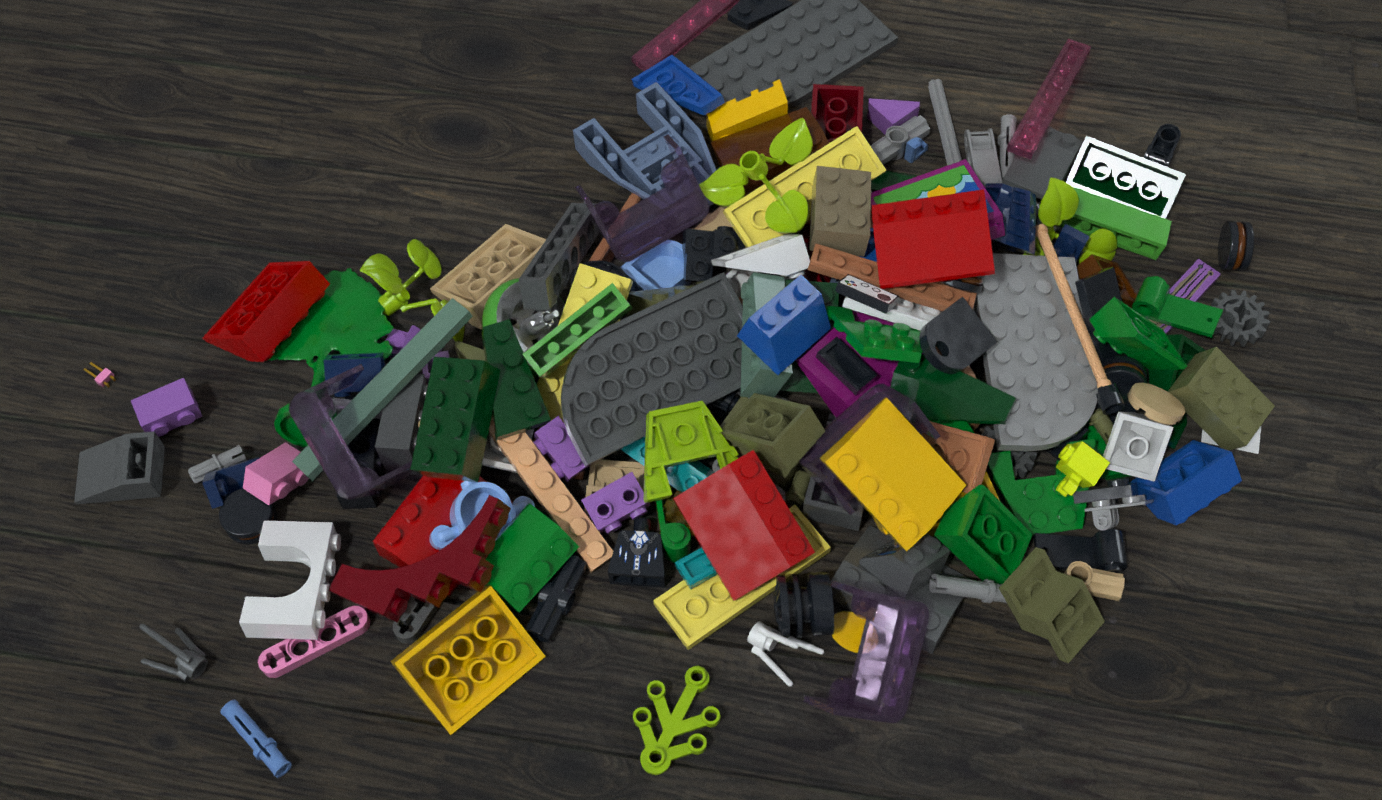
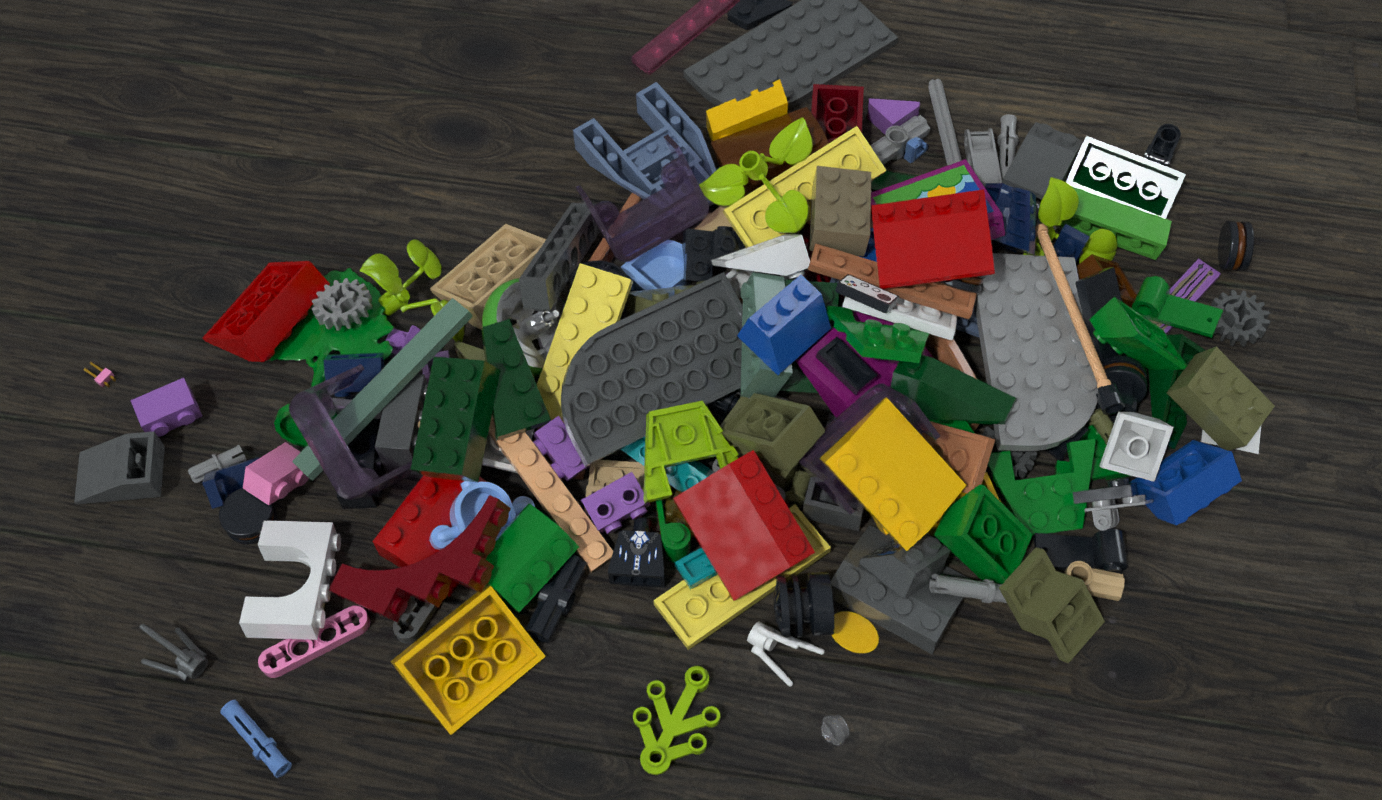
(342, 304): none -> light grey gear
(573, 332): bright green brick -> none
(681, 85): blue wing -> none
(834, 729): none -> clear plate
(884, 659): clear purple windscreen -> none
(957, 335): black tile -> none
(1048, 99): clear pink tile -> none
(1081, 466): neon yellow brick -> none
(1157, 403): tan tile -> none

